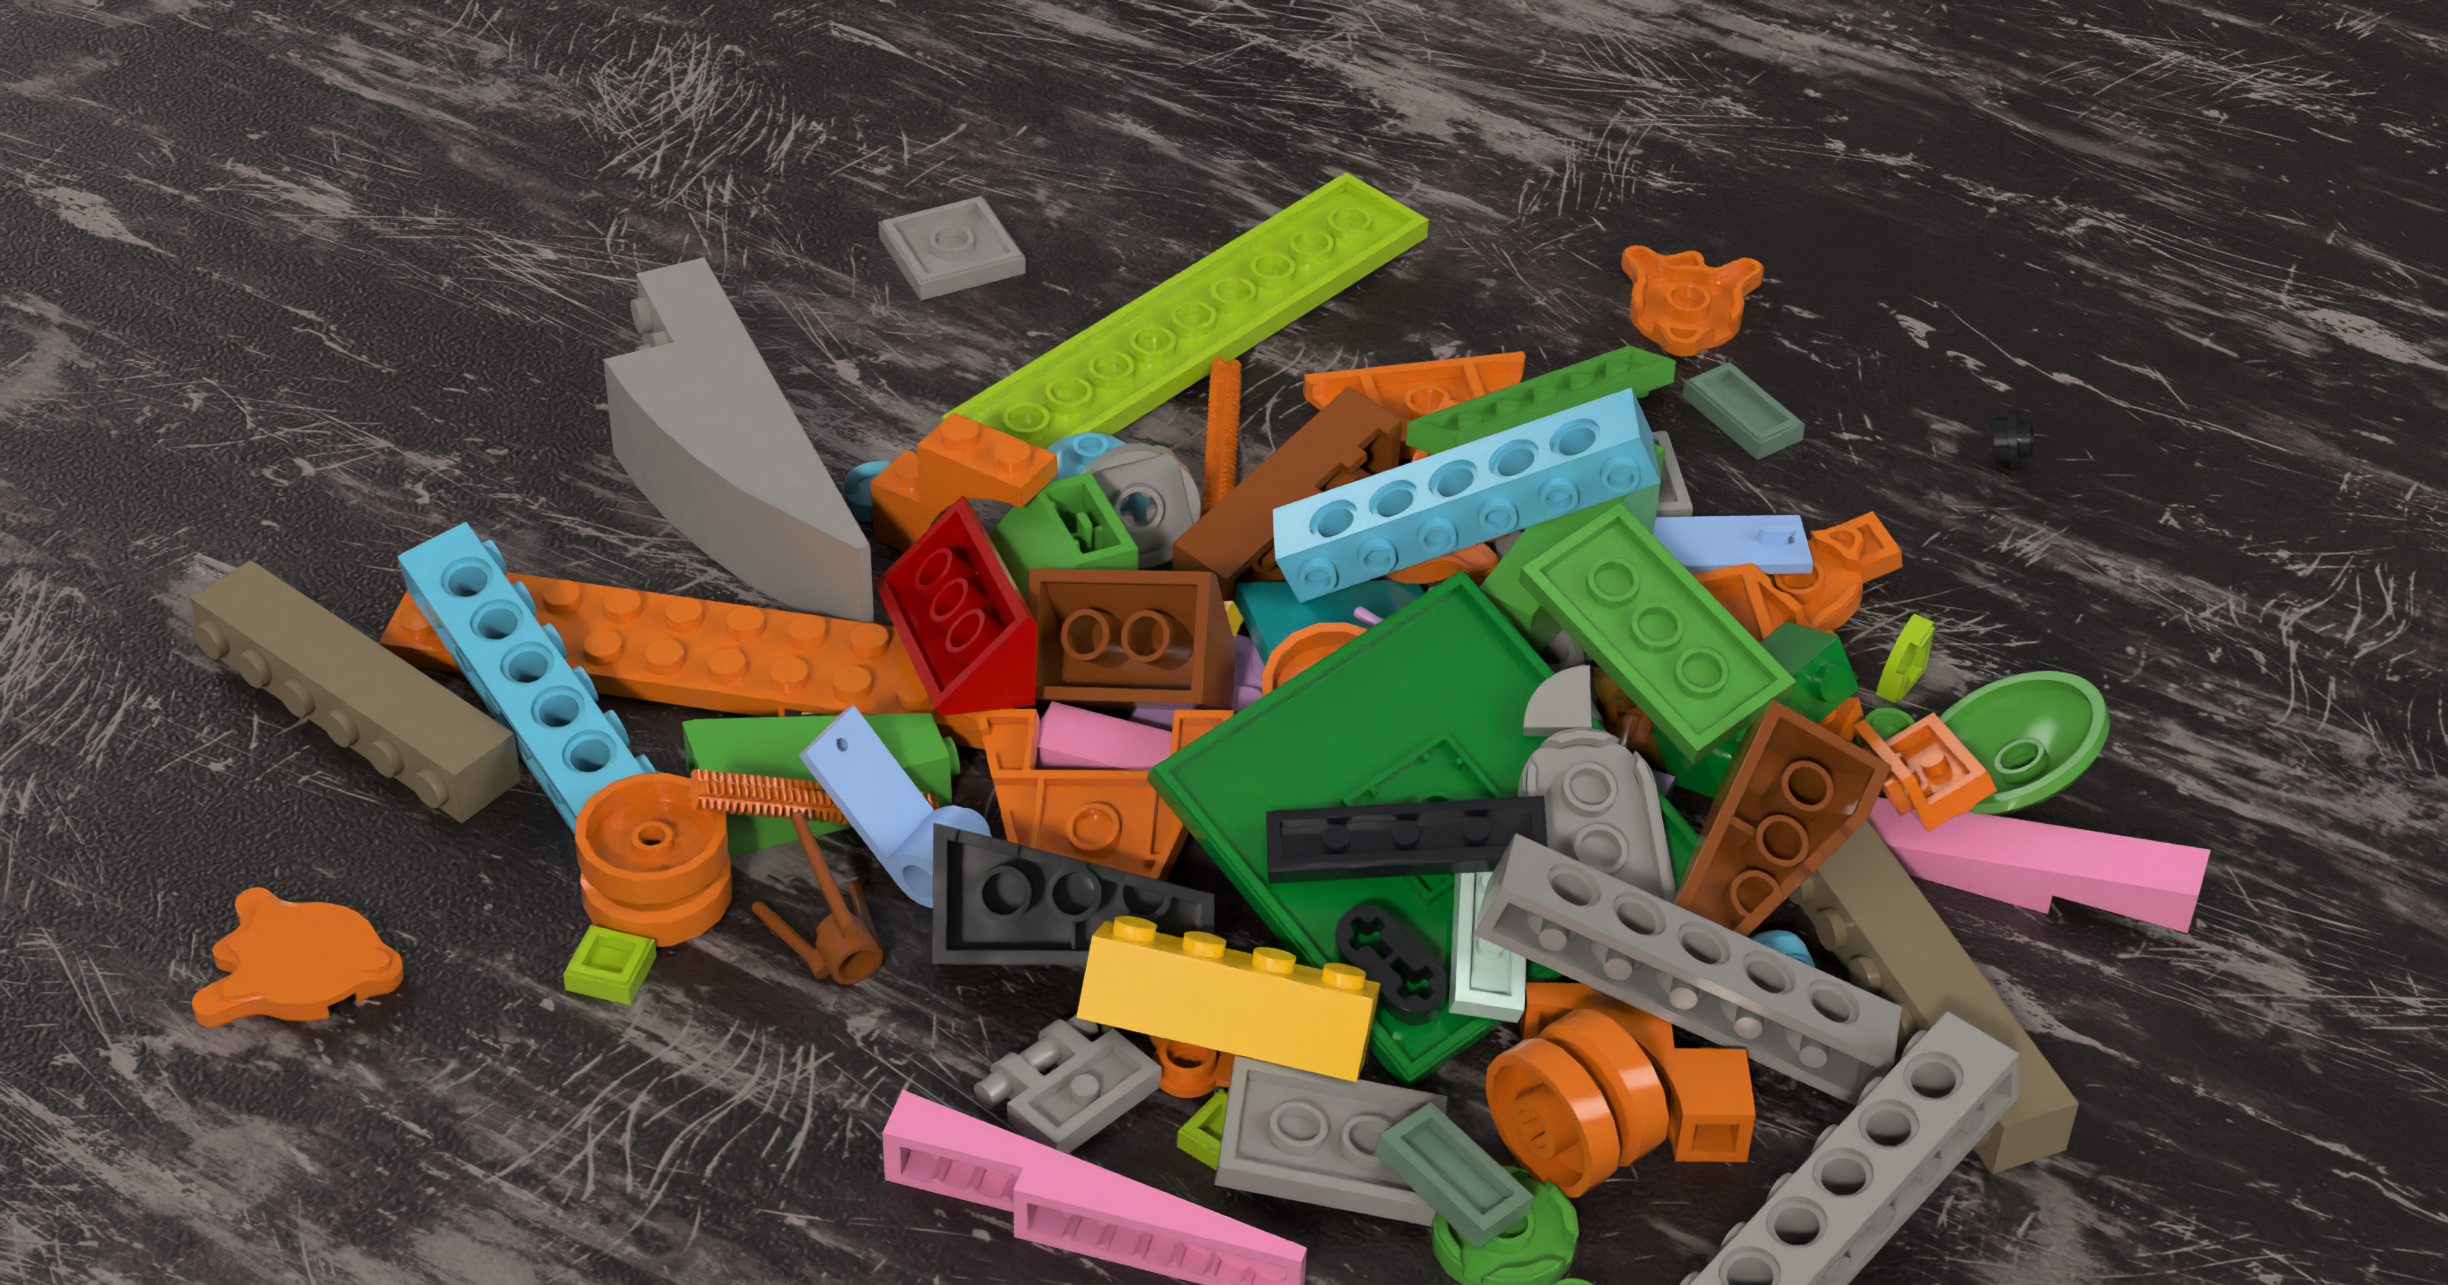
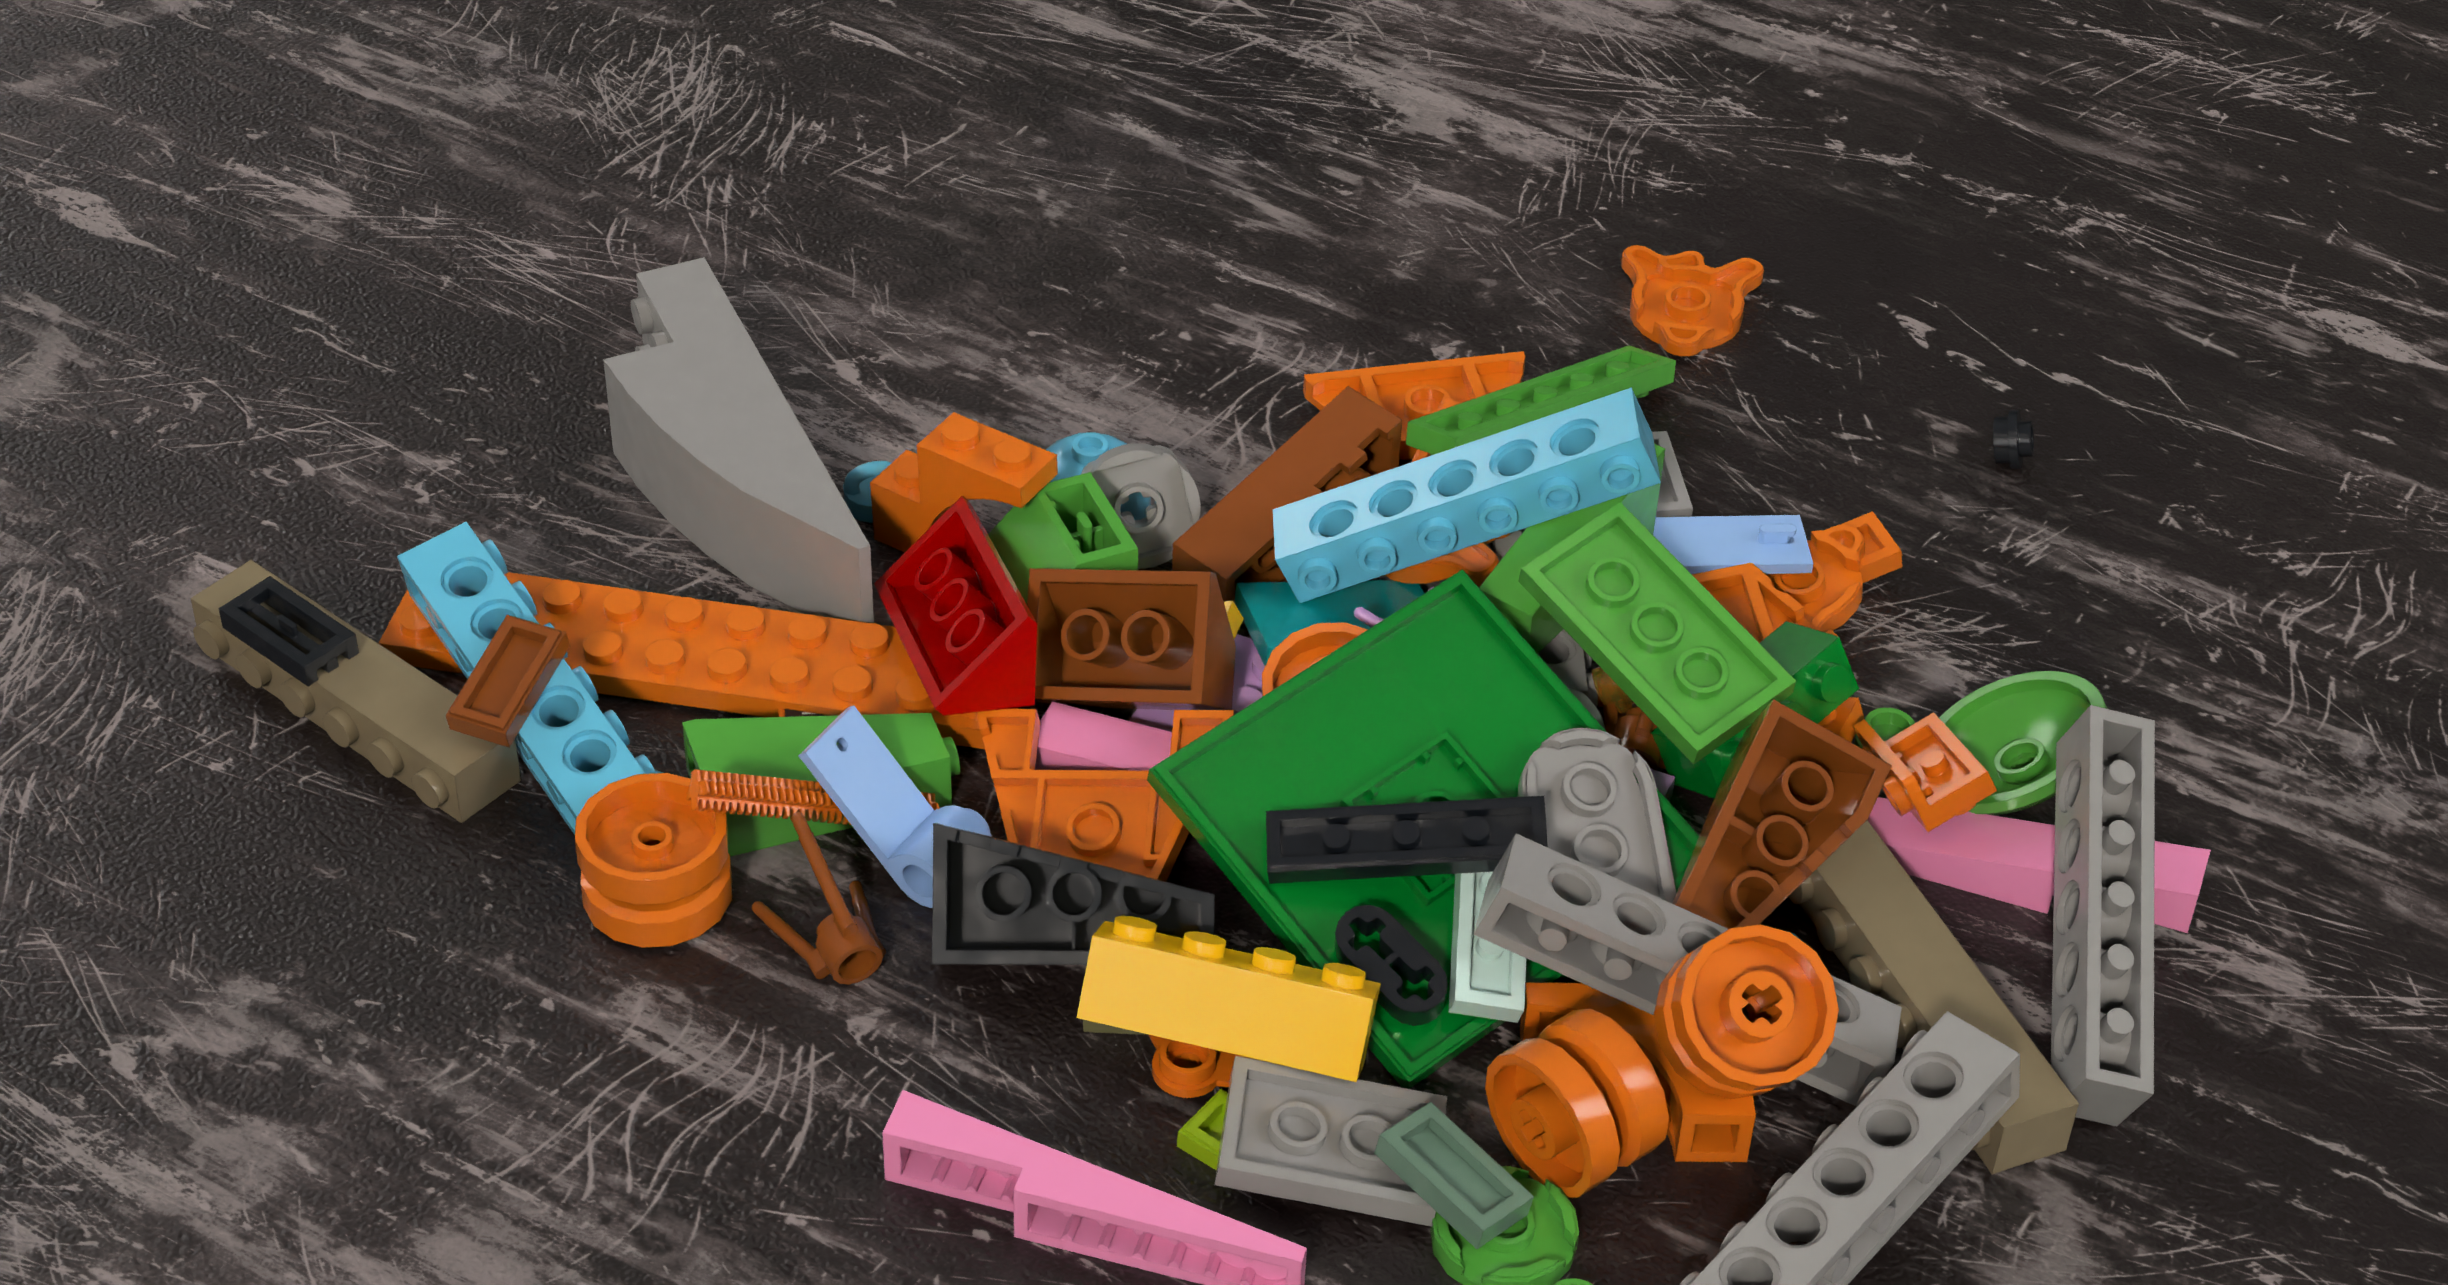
(278, 636): none -> black tile
(295, 962): orange tile -> none
(507, 681): none -> dark orange tile
(610, 965): lime tile -> none
(951, 248): light grey tile -> none
(1080, 1096): light grey plate -> none
(1204, 312): lime plate -> none
(1221, 432): orange axle -> none
(1560, 703): light grey tile -> none
(1743, 410): sand green tile -> none
(1787, 1002): none -> orange wheel
(1907, 659): lime tile -> none
(2104, 914): none -> light grey brick

